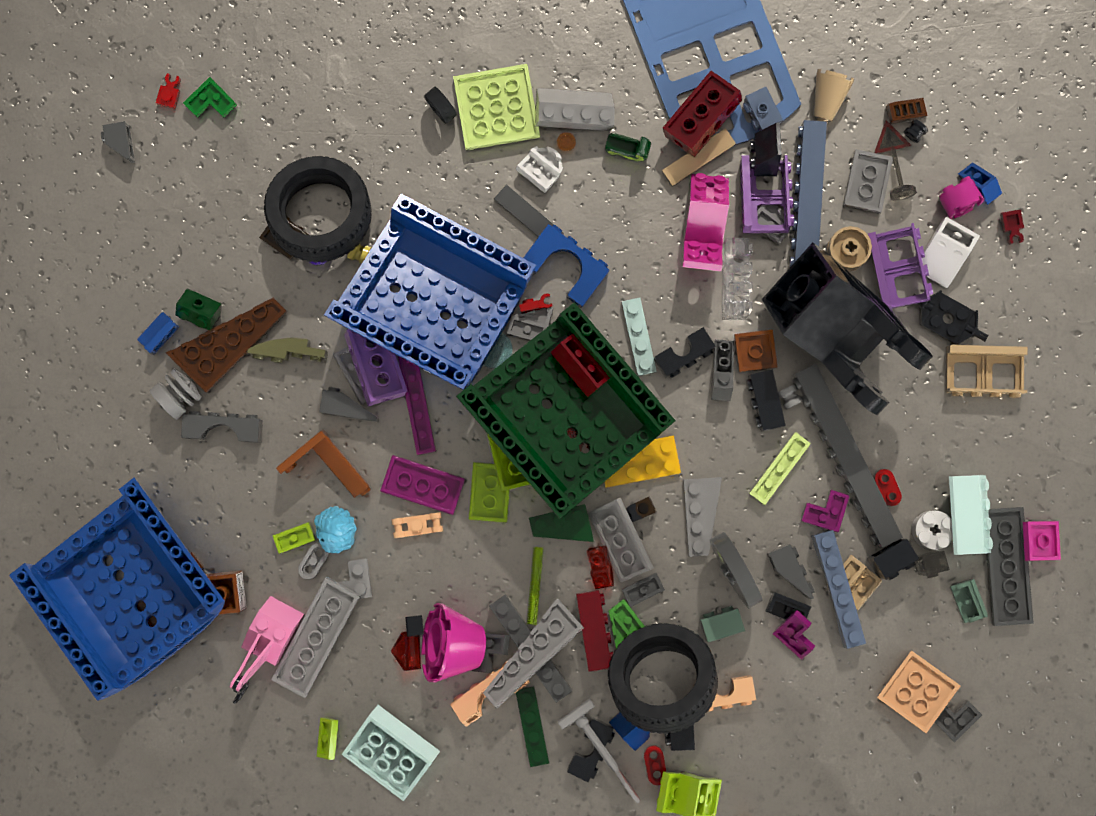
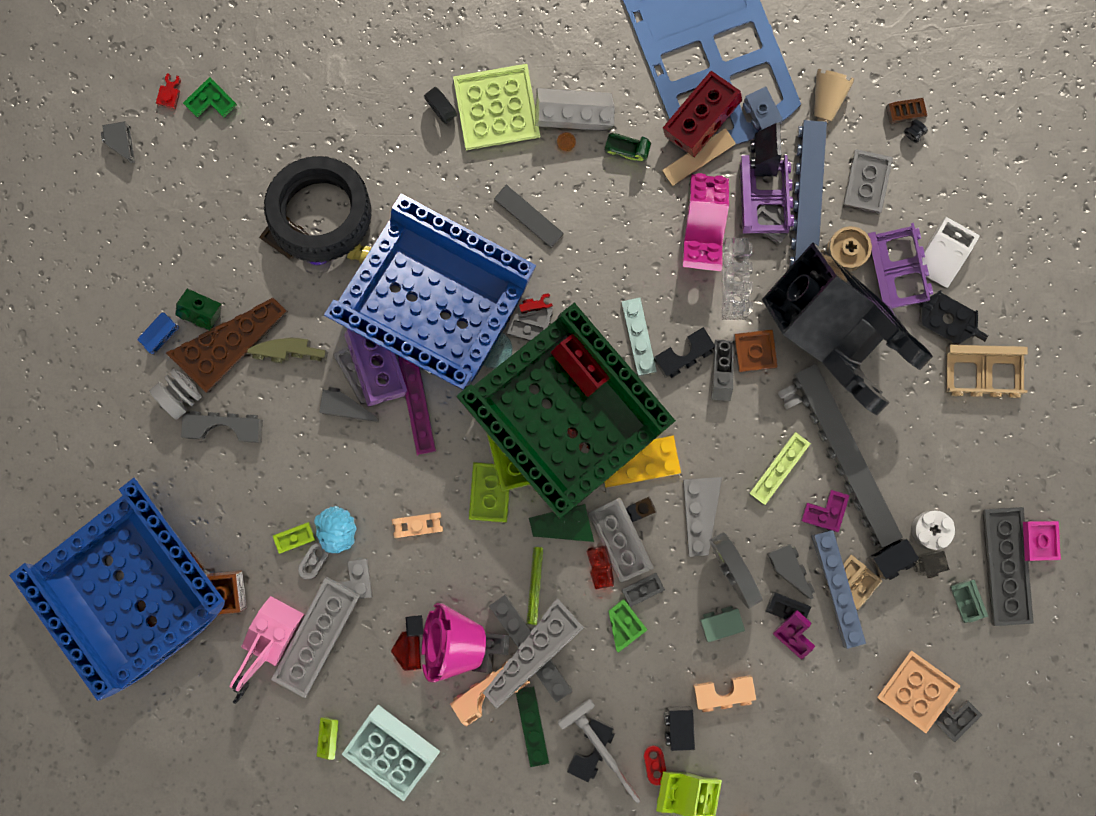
(333, 459): dark orange piece -> none
(422, 485): magenta plate -> none
(541, 167): white slope -> none
(591, 270): blue arch -> none
(594, 631): dark red brick -> none
(629, 733): blue slope -> none
(655, 639): black tyre -> none
(765, 400): black brick -> none
(888, 487): red plate -> none
(890, 141): clear smoke piece -> none
(960, 198): dark pink brick -> none
(970, 514): light aqua slope -> none
(986, 182): blue slope -> none
(1012, 223): dark red plate -> none

